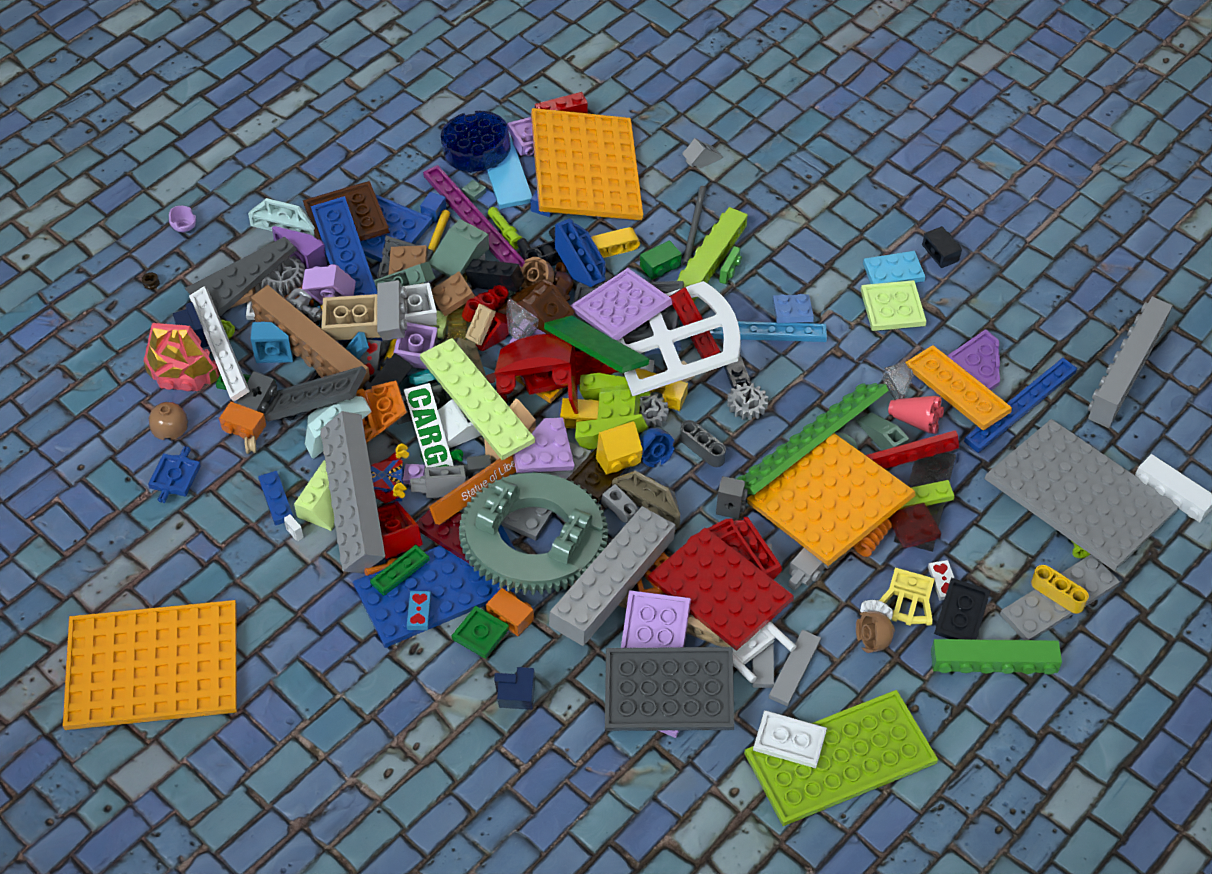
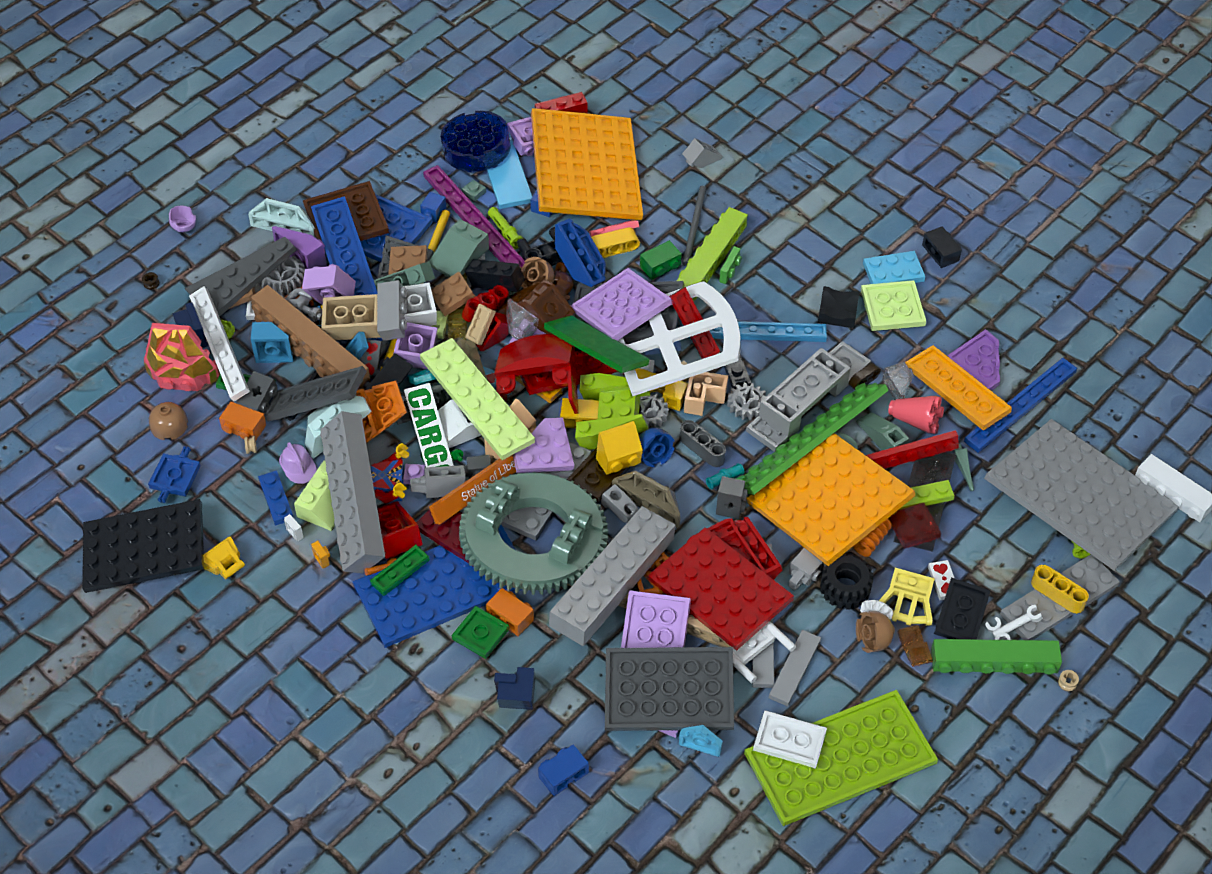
(142, 546): none -> black plate
(151, 665): light orange plate -> none
(222, 557): none -> yellow piece
(297, 463): none -> lavender piece
(321, 554): none -> light orange plate
(418, 610): dark azure tile -> none
(563, 769): none -> blue brick
(633, 224): none -> coral hinge
(701, 739): none -> medium azure plate
(703, 388): none -> light nougat brick
(731, 472): none -> teal pin
(783, 408): none -> light grey bracket
(792, 308): medium blue plate -> none
(838, 307): none -> black brick
(842, 594): none -> black tyre
(865, 375): none -> dark brown beam
(914, 646): none -> clear orange slope
(963, 464): none -> sand green piece
(1000, 632): none -> white bar
(1068, 686): none -> tan bush
(1128, 362): light grey brick -> none

